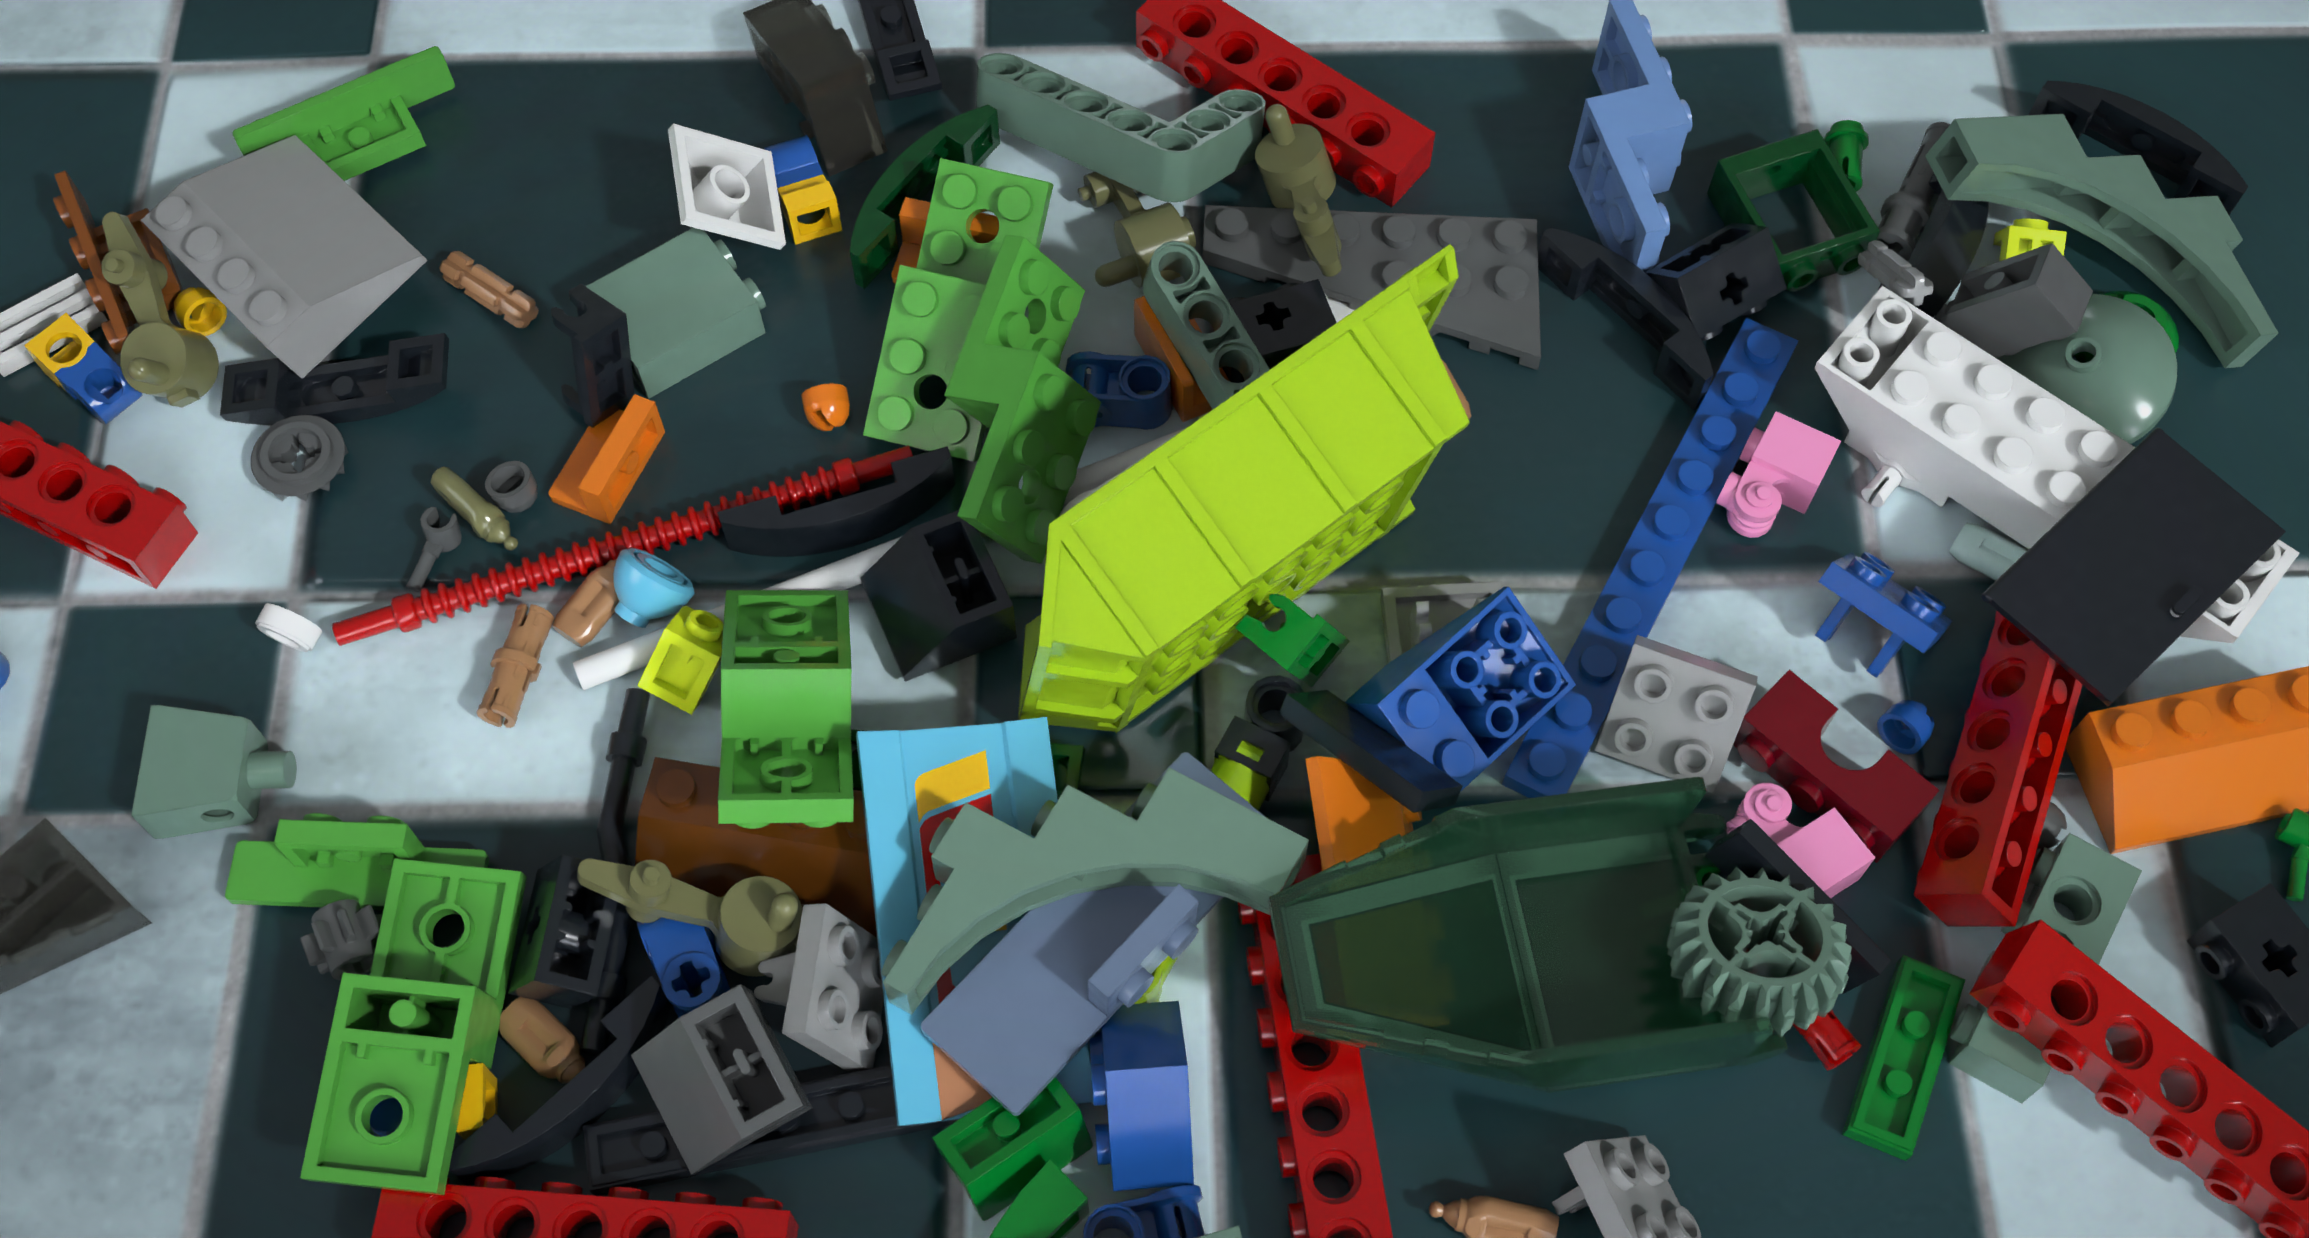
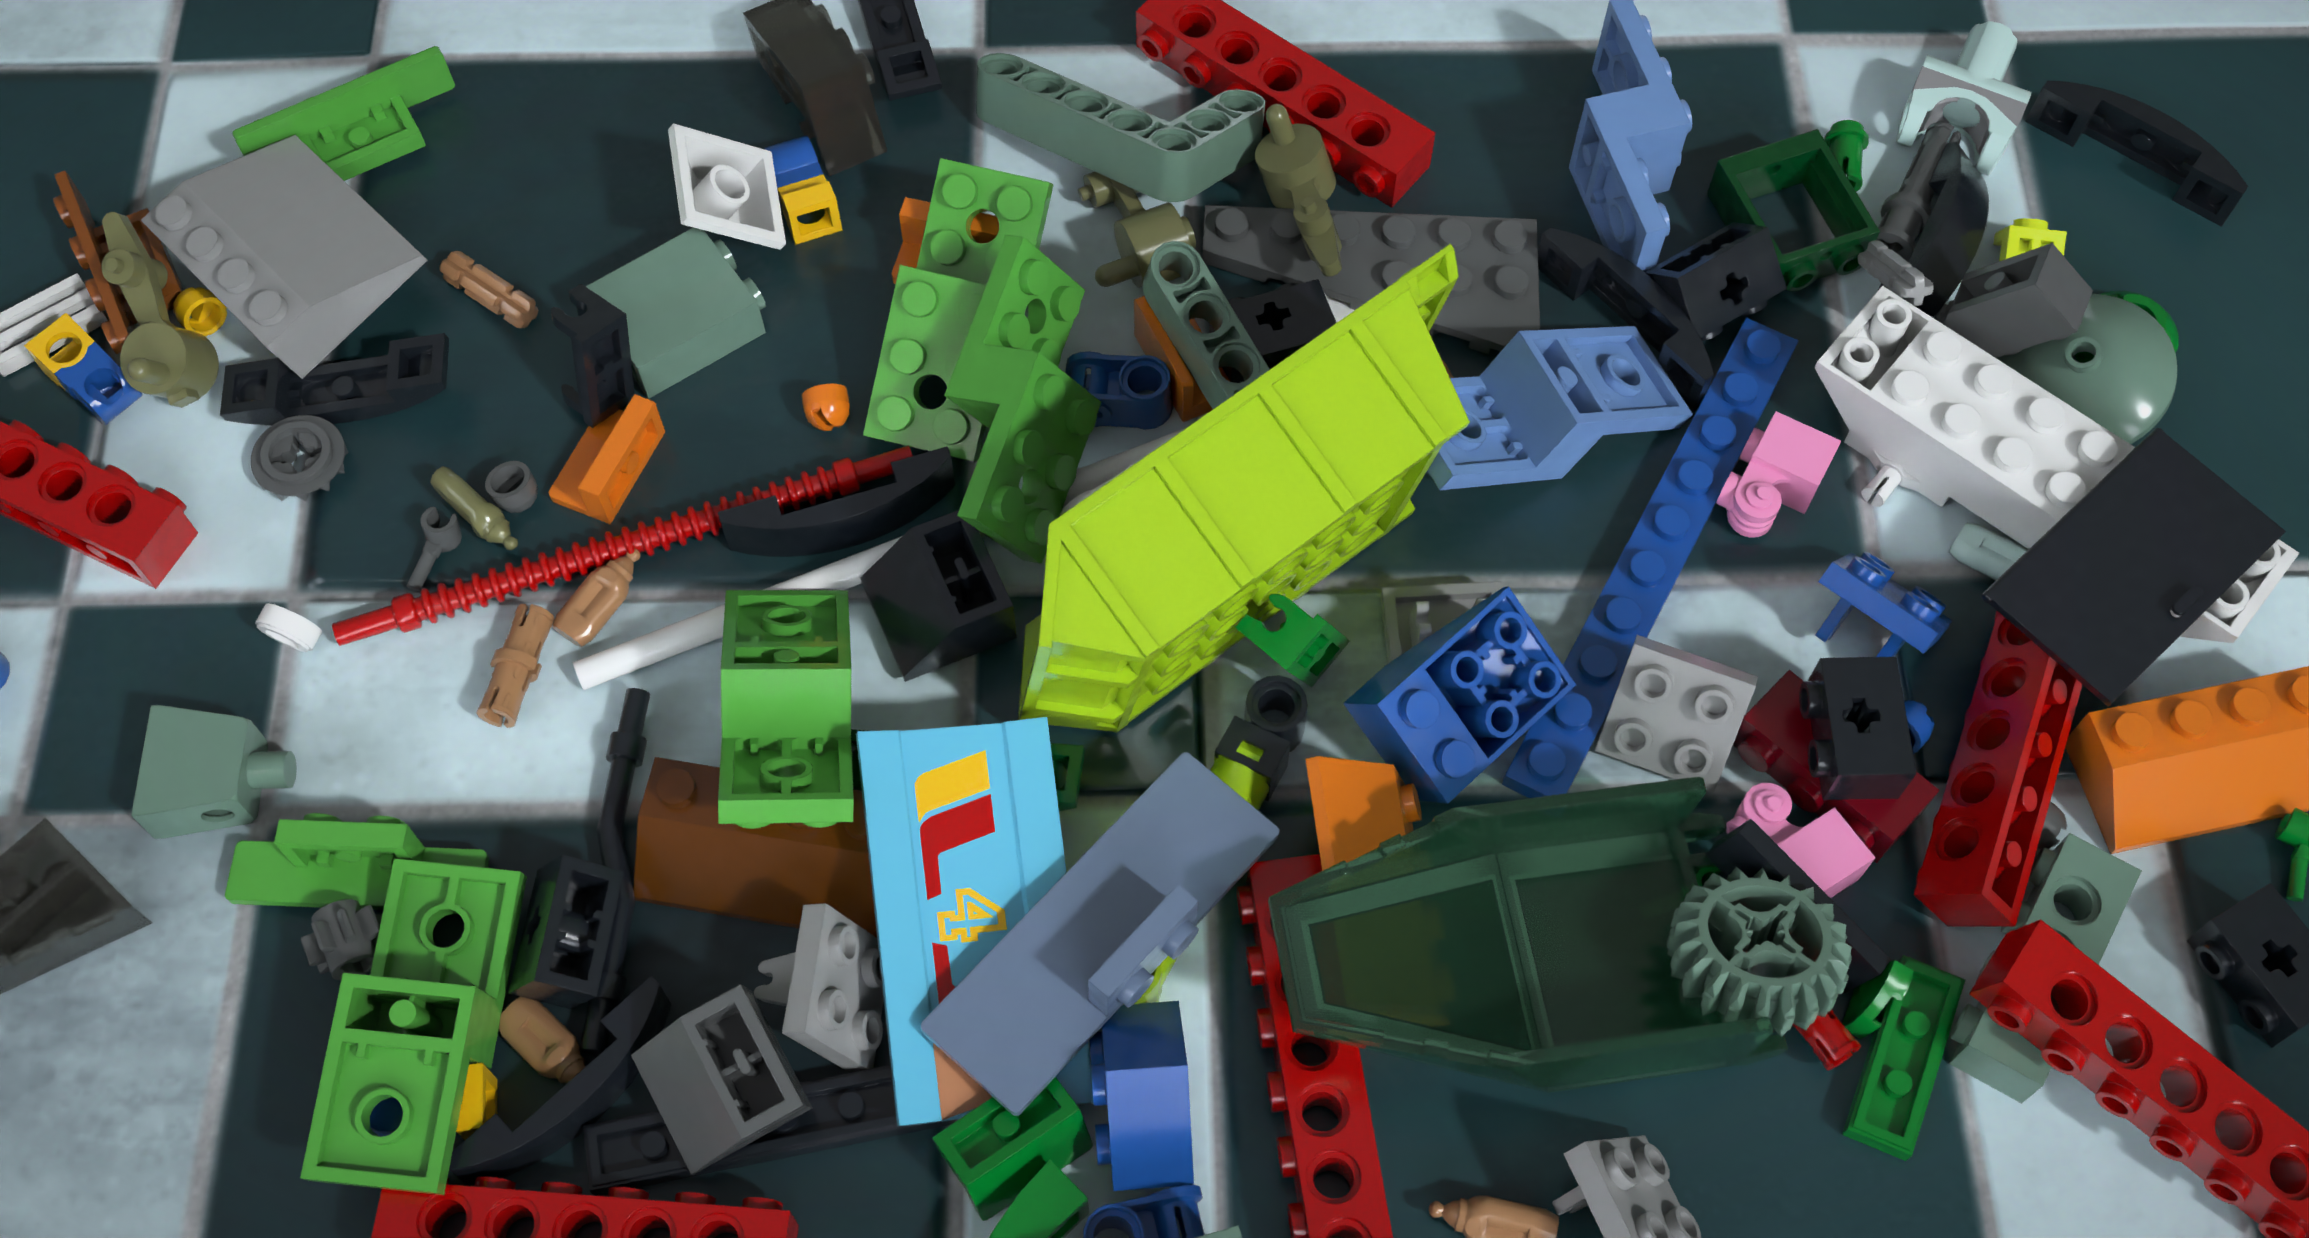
(648, 587): medium azure brick -> none
(684, 960): blue piece -> none
(685, 659): neon yellow bracket -> none
(749, 924): olive piece -> none
(962, 139): dark green slope -> none
(1084, 846): sand green arch -> none
(1370, 750): black tile -> none
(1551, 402): none -> medium blue bracket
(1858, 728): none -> black brick
(1872, 997): none -> green tile
(1969, 95): none -> light aqua connector
(2116, 201): sand green arch -> none

